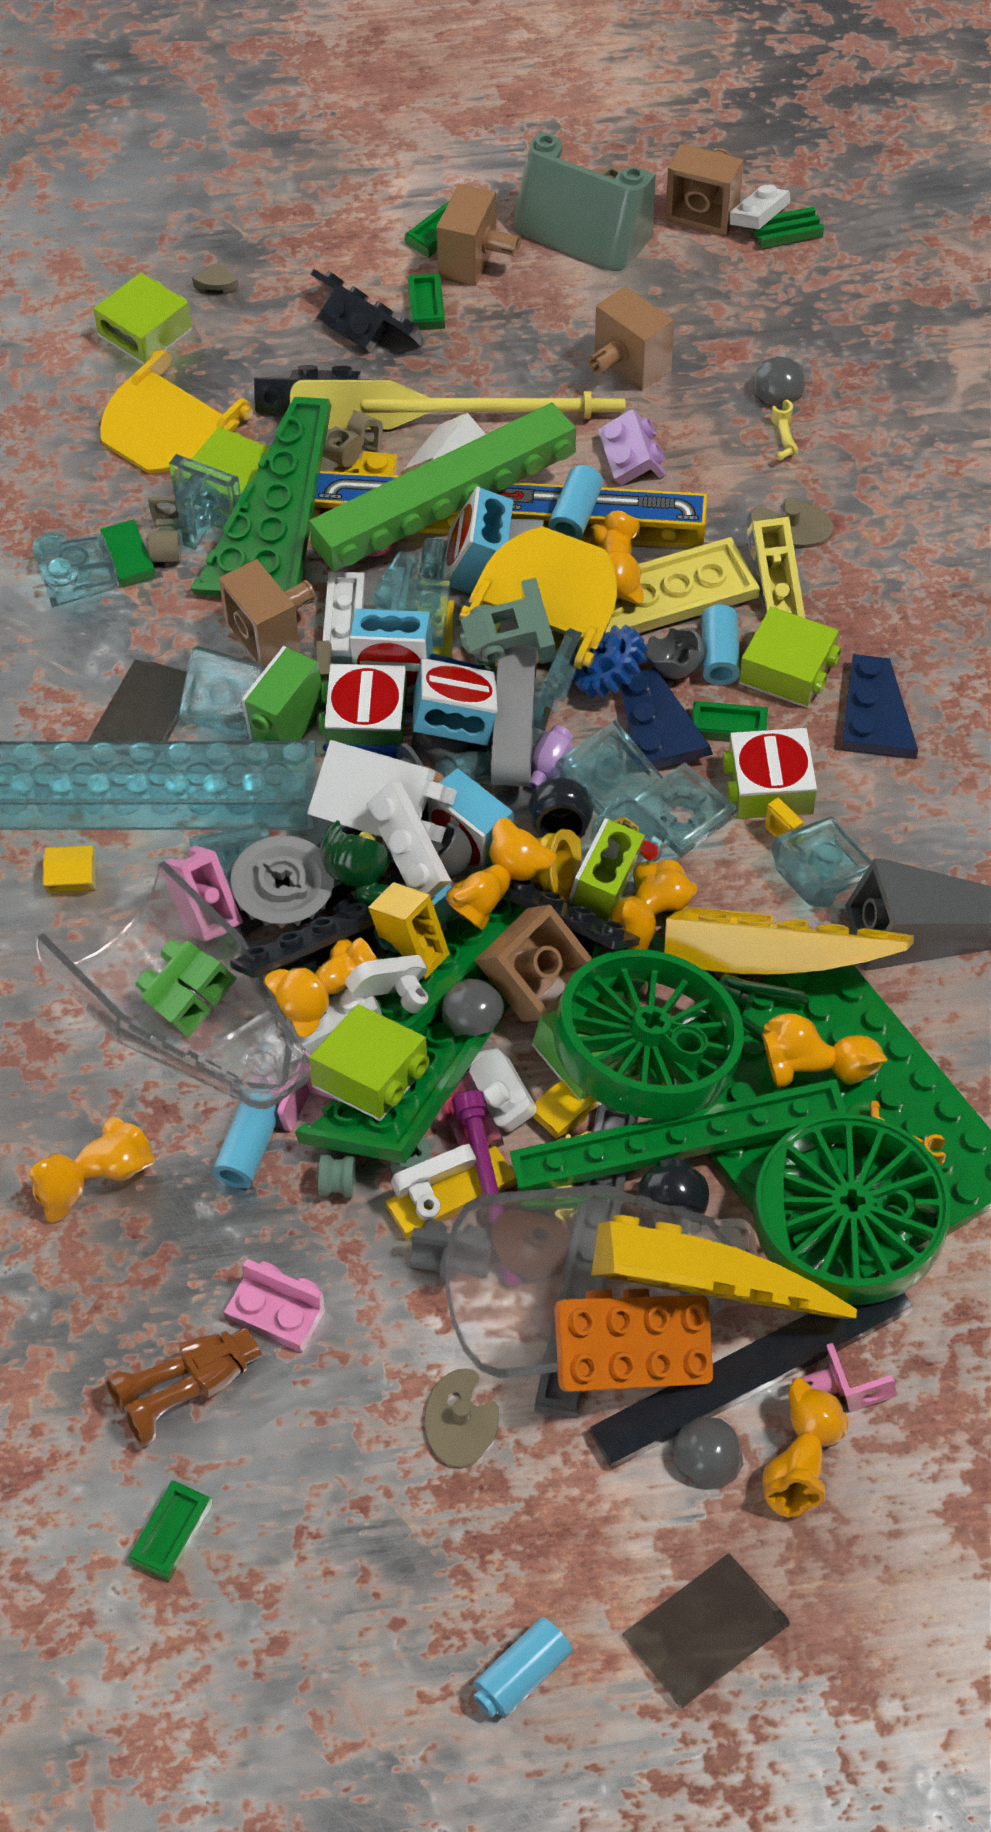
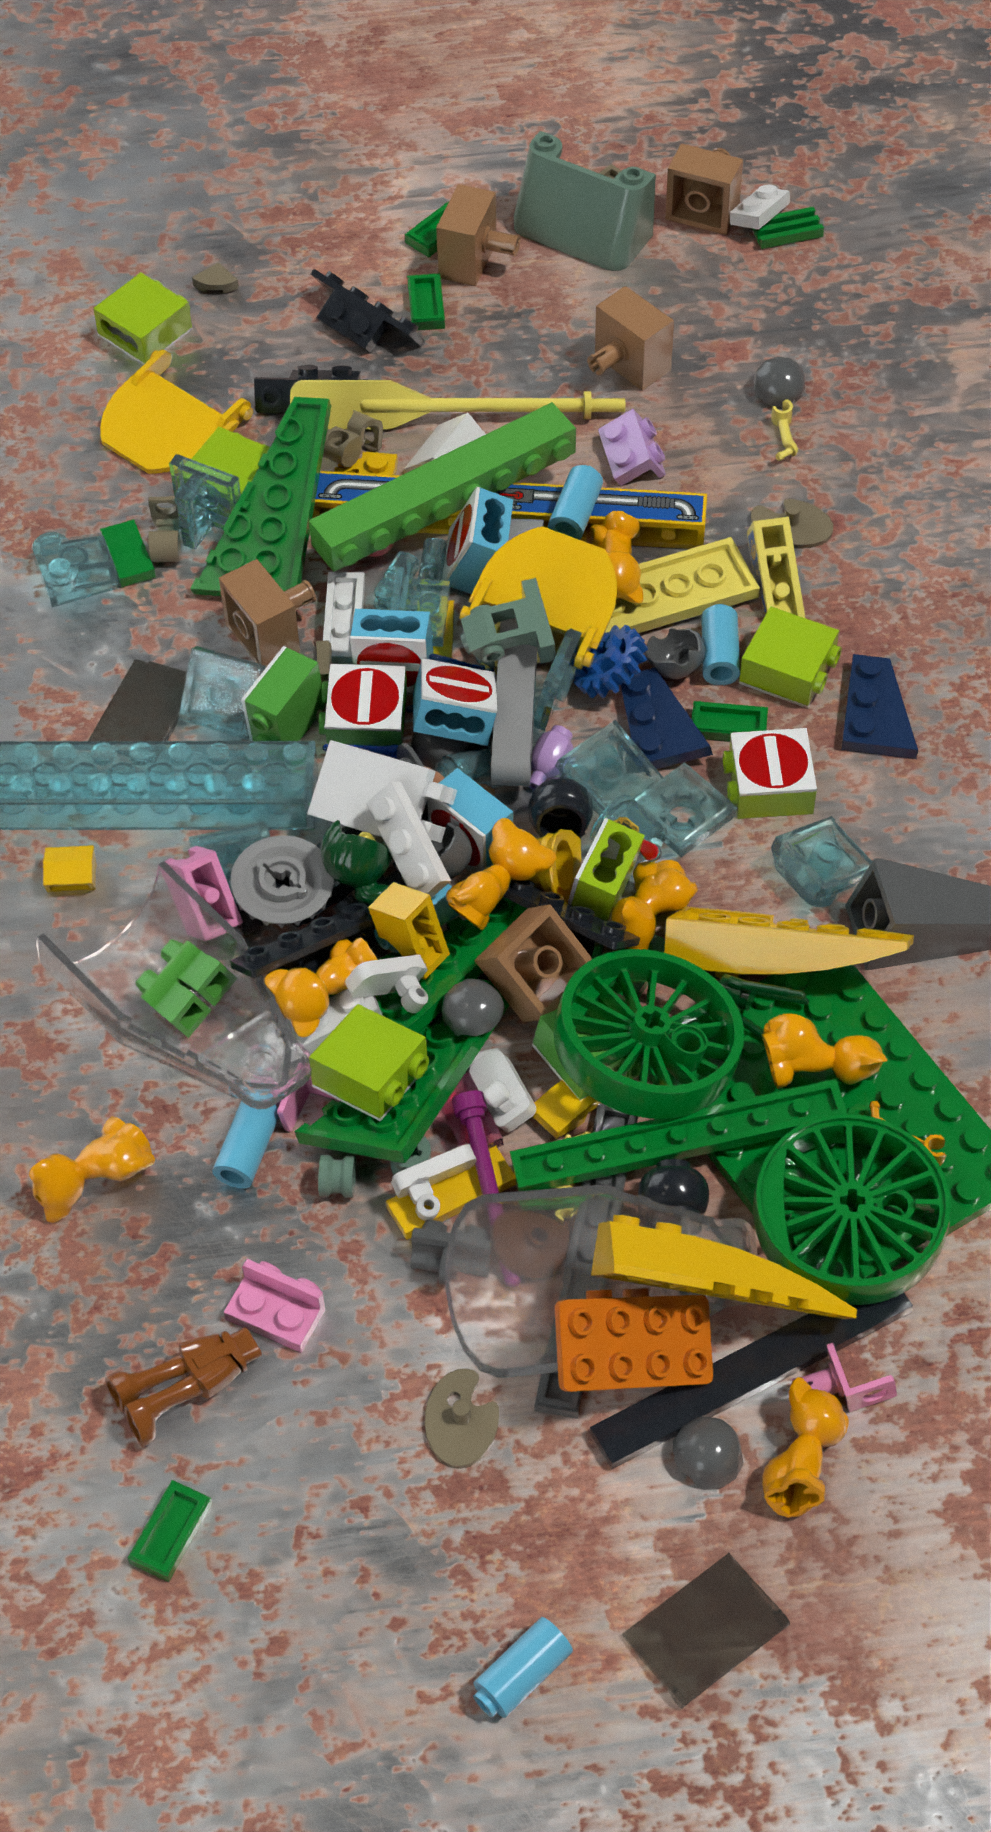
(781, 818): yellow tile -> none

